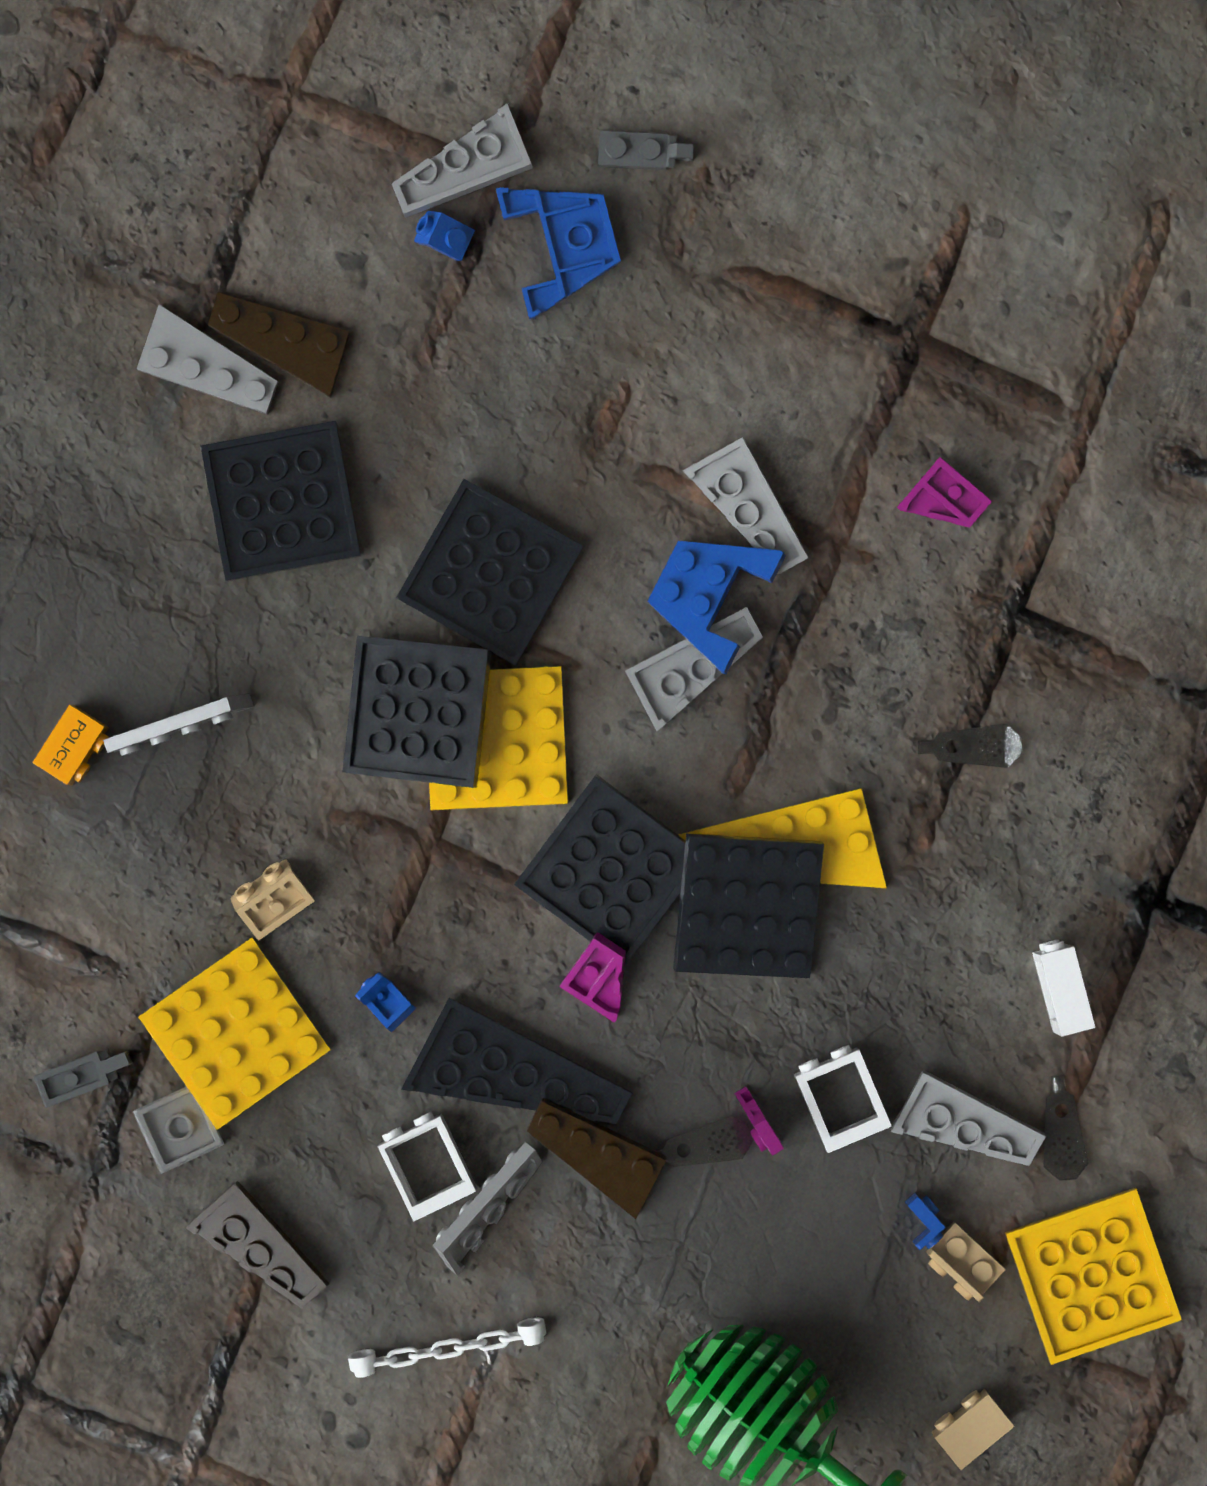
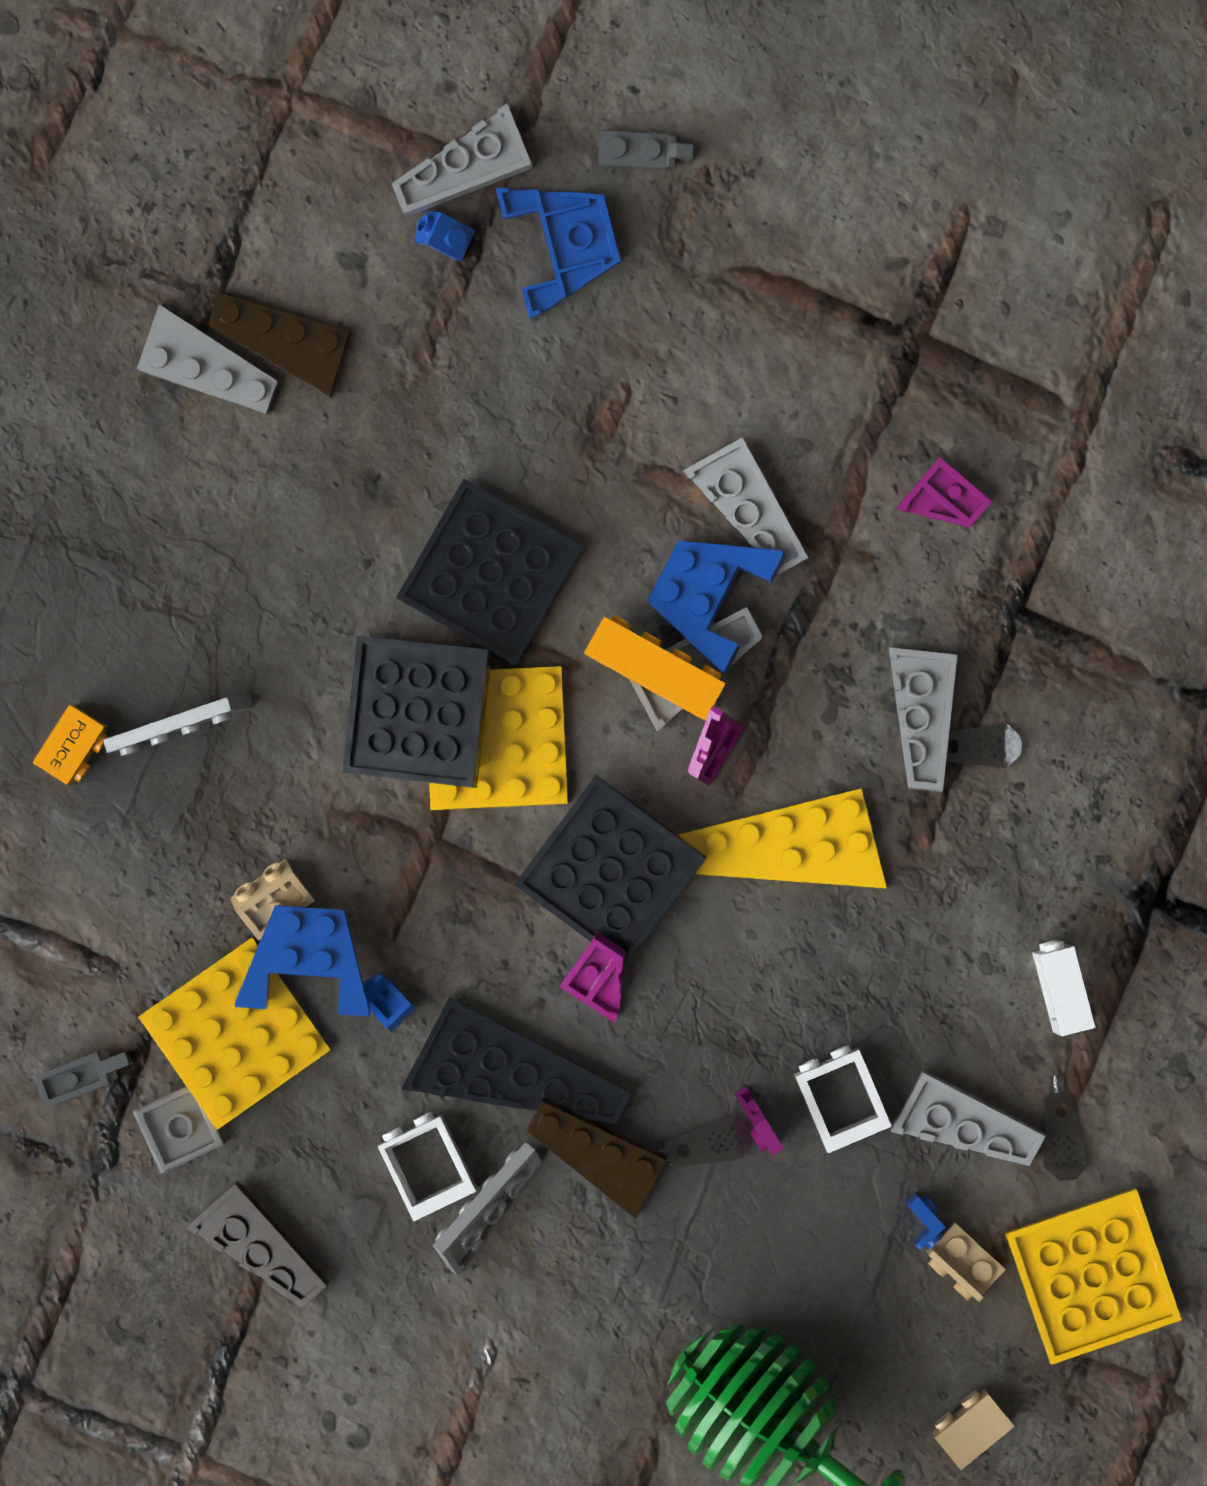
(280, 500): black plate -> none
(310, 945): none -> blue wing
(364, 1361): white piece -> none
(655, 668): none -> light orange brick
(714, 745): none -> magenta wing
(748, 906): black plate -> none
(924, 708): none -> light grey wing

